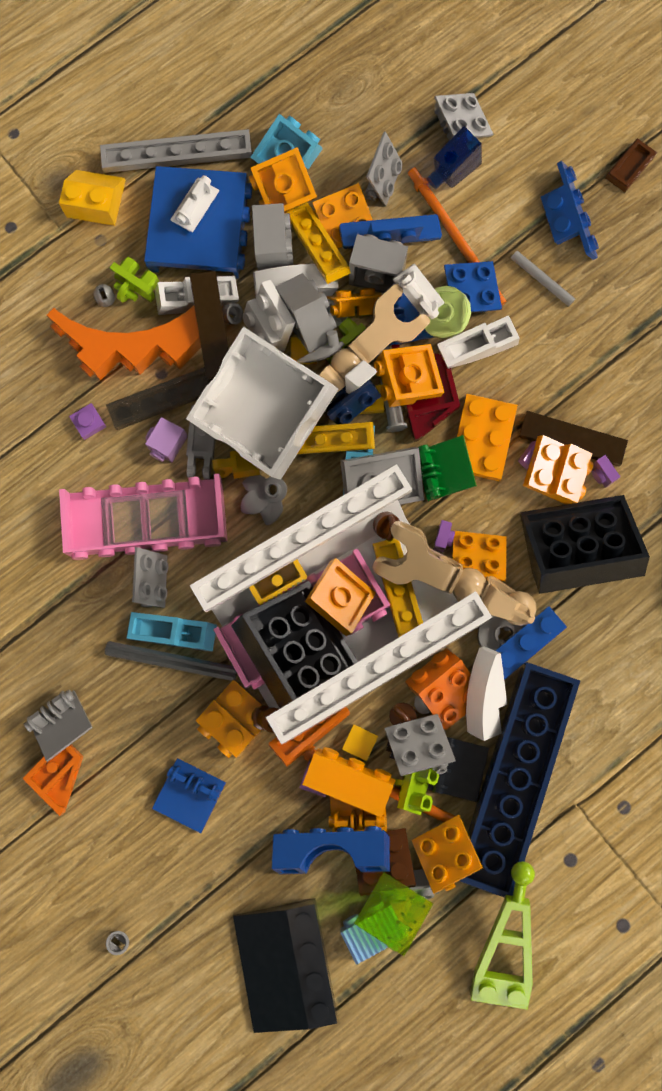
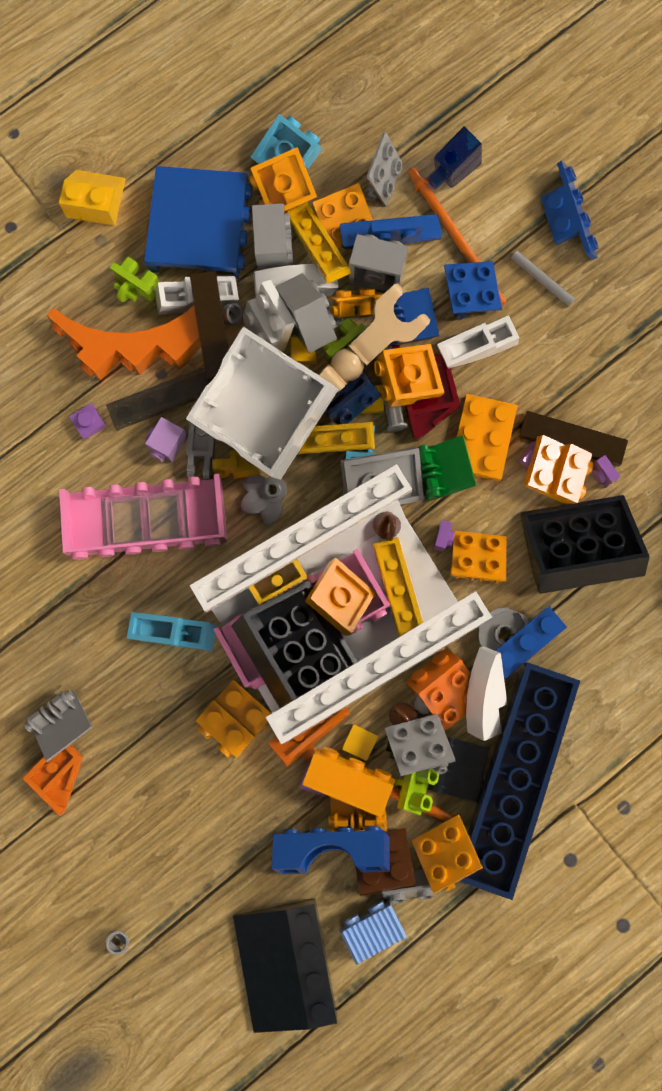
(109, 293): light grey hinge -> none
(149, 578): light grey hinge -> none
(170, 661): dark grey axle -> none
(175, 151): light grey plate -> none
(189, 795): blue hinge -> none
(195, 204): white hinge -> none
(259, 717): reddish brown bush -> none
(324, 351): light grey bar -> none
(358, 376): white slope -> none
(393, 914): clear neon green hinge -> none
(419, 291): white hinge -> none
(448, 575): tan piece -> none
(452, 315): yellowish green tile -> none
(460, 111): light grey hinge -> none
(500, 987): lime plate -> none
(631, 165): reddish brown tile -> none

